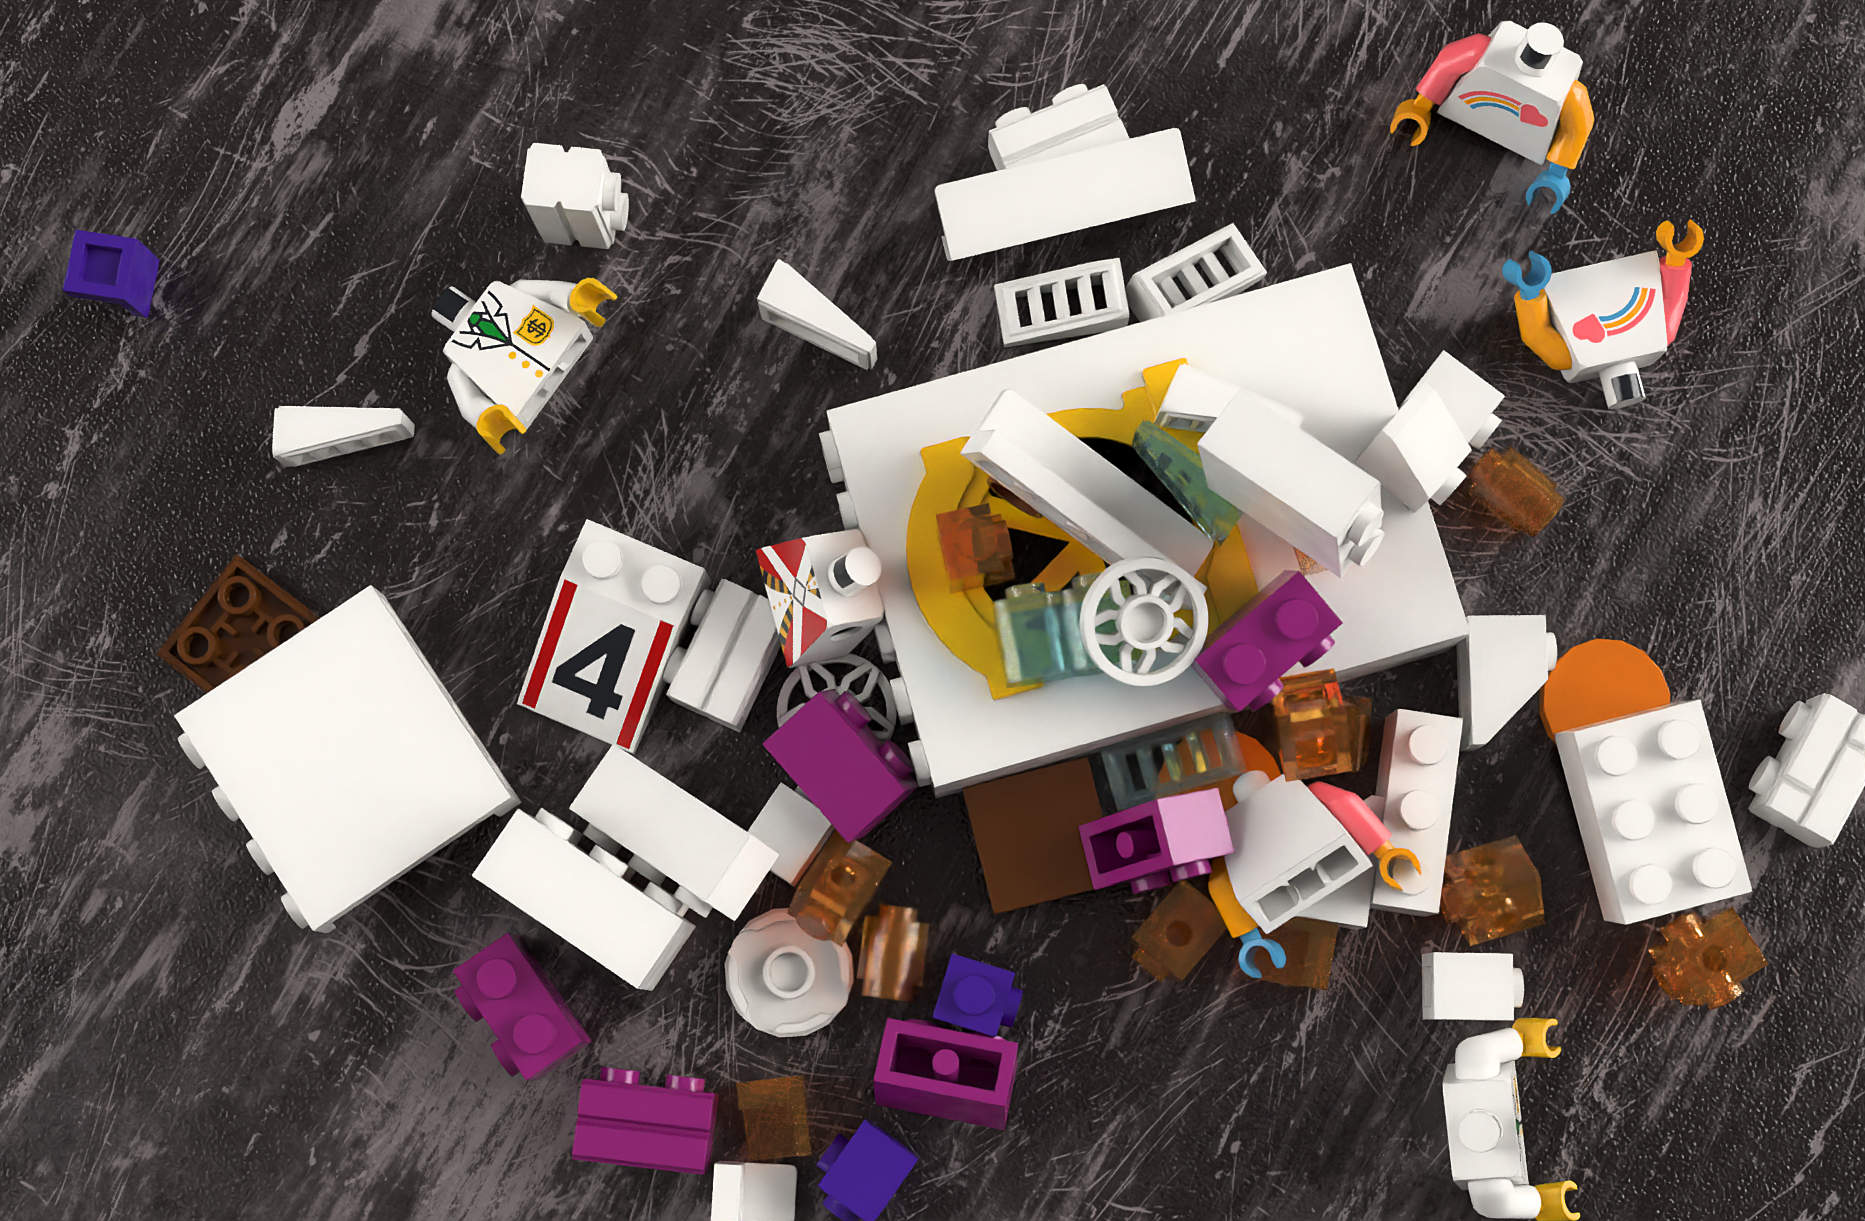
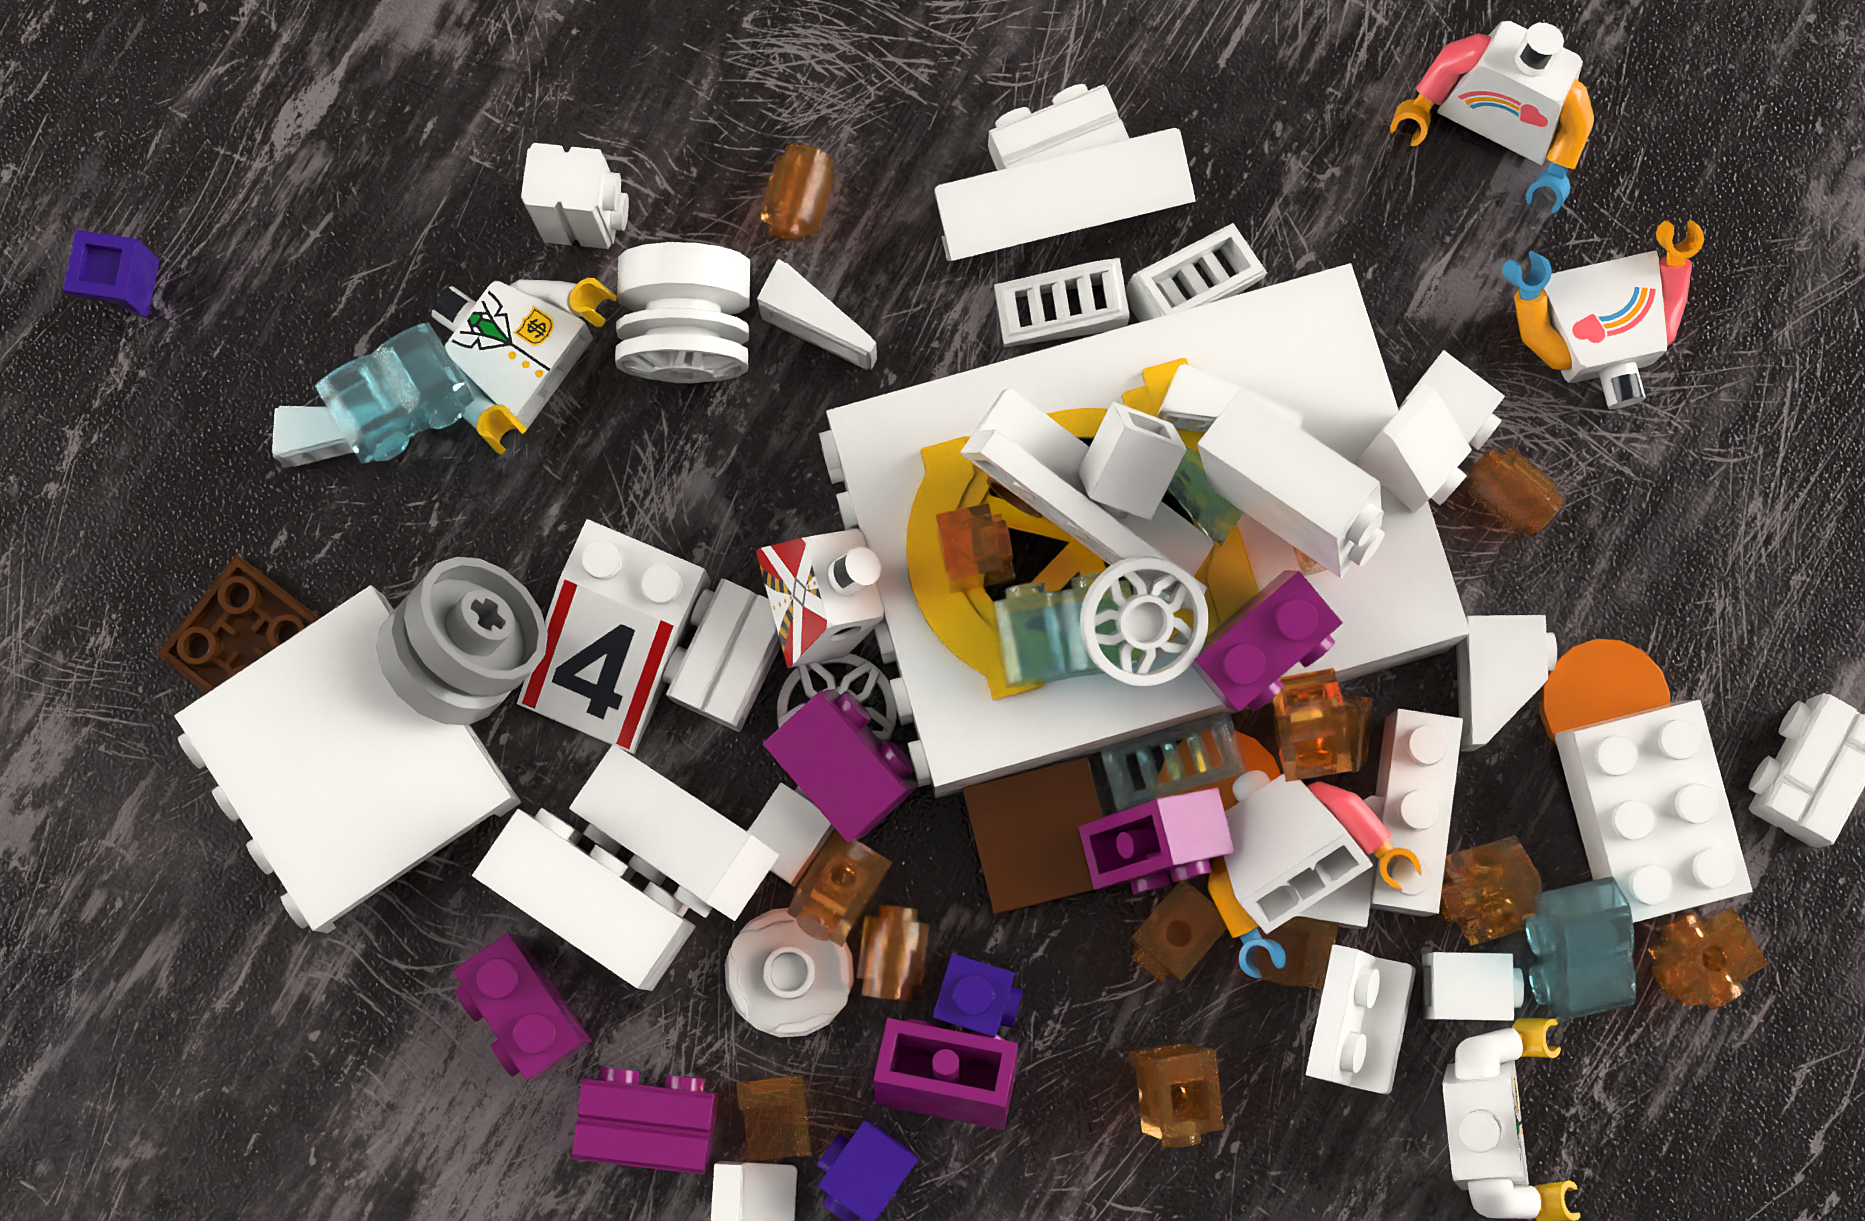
(395, 394): none -> clear light blue brick
(461, 641): none -> light grey wheel
(683, 312): none -> white wheel
(797, 192): none -> clear orange brick
(1131, 462): none -> white brick
(1197, 1097): none -> clear orange brick
(1361, 1020): none -> white bracket
(1582, 949): none -> clear light blue brick

